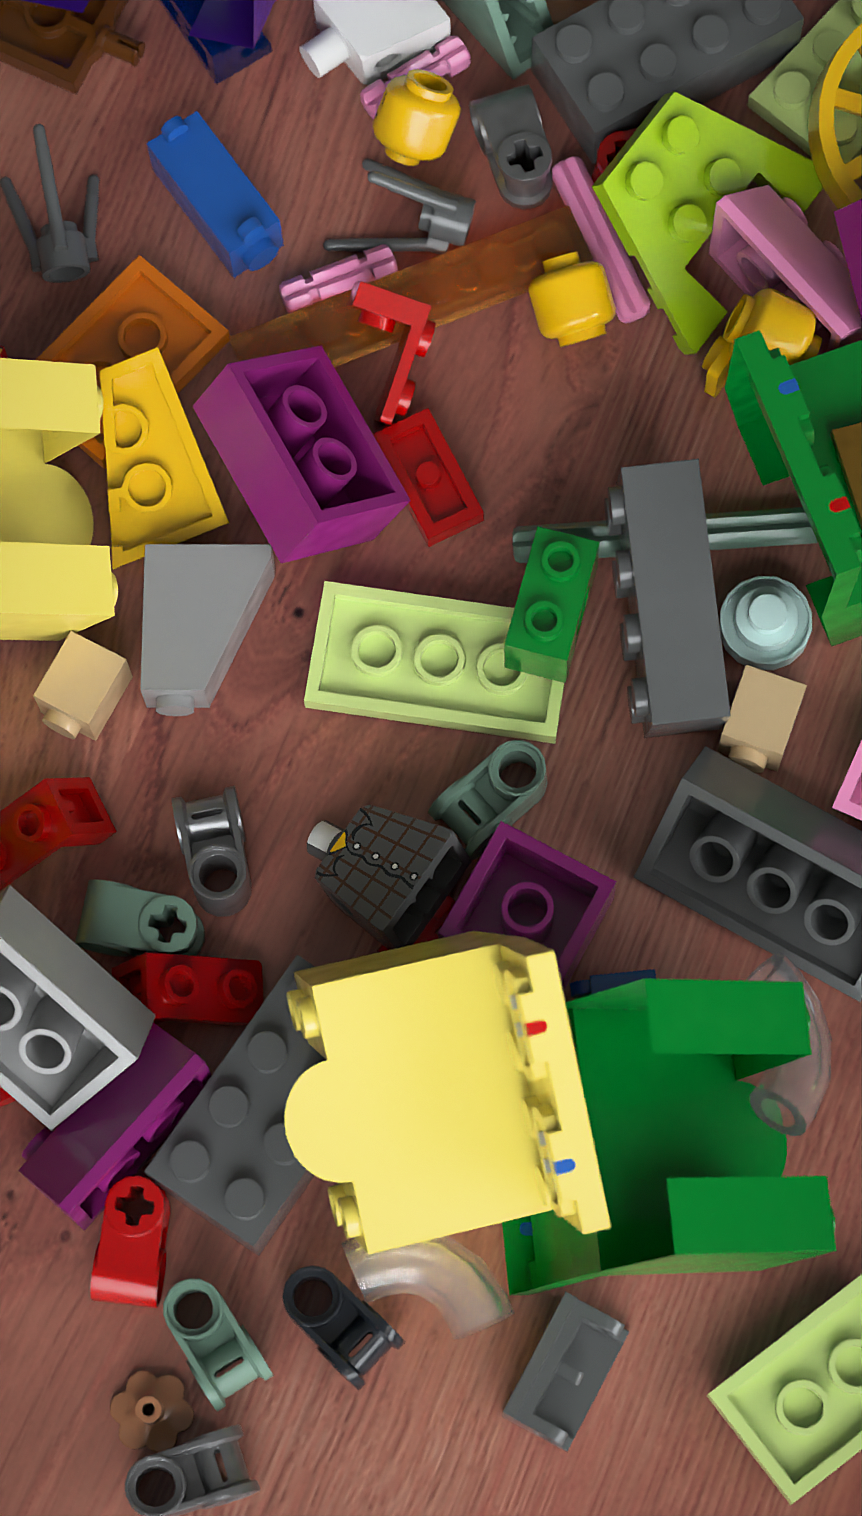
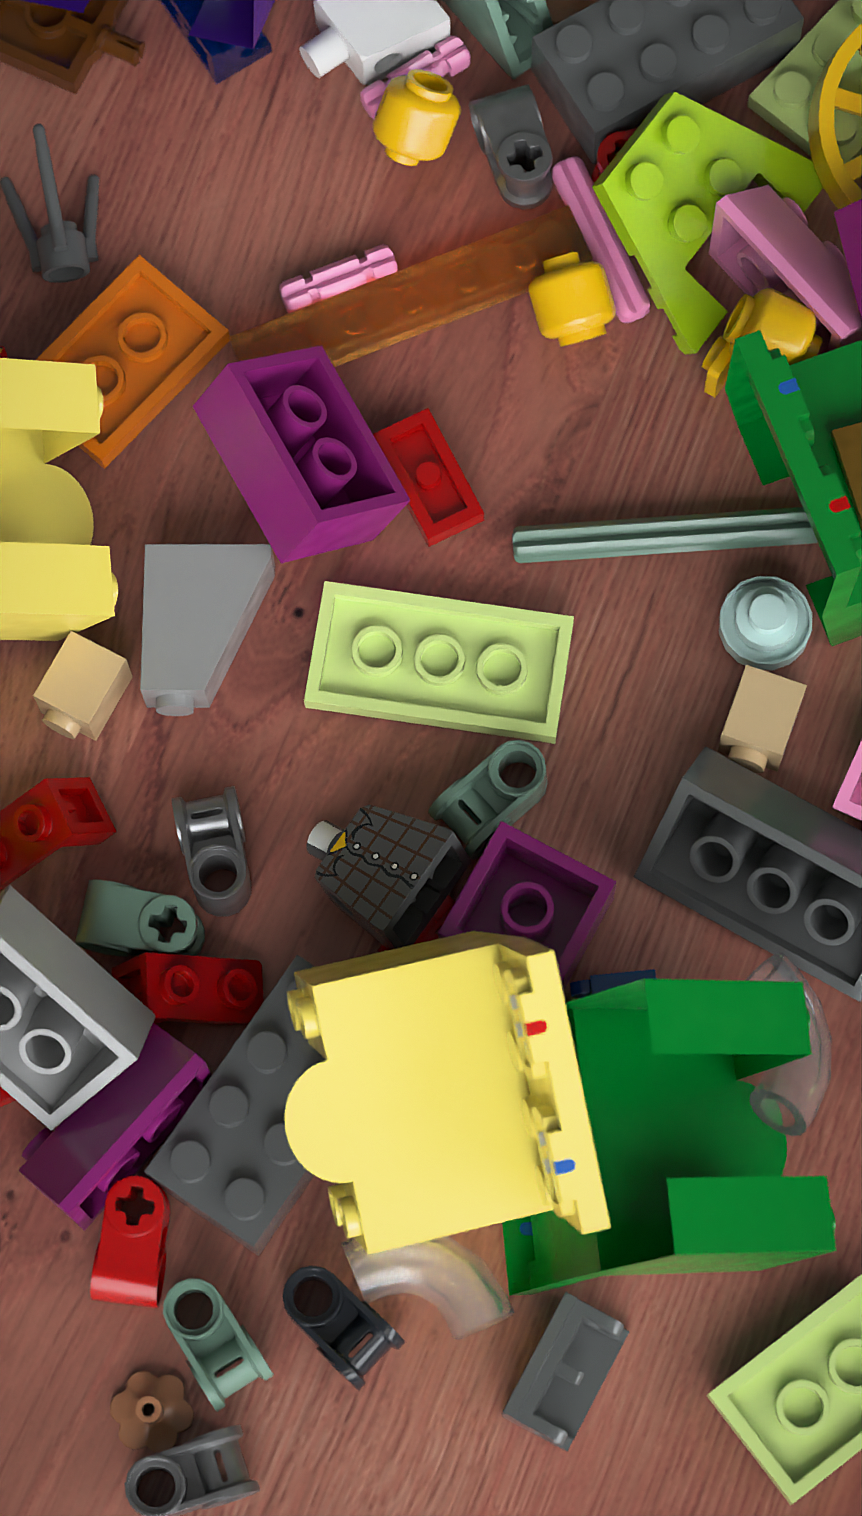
(152, 461): yellow wing -> none
(215, 194): blue brick -> none
(382, 311): red bracket -> none
(443, 215): dark grey plant -> none
(551, 604): green brick -> none
(670, 599): dark grey brick -> none

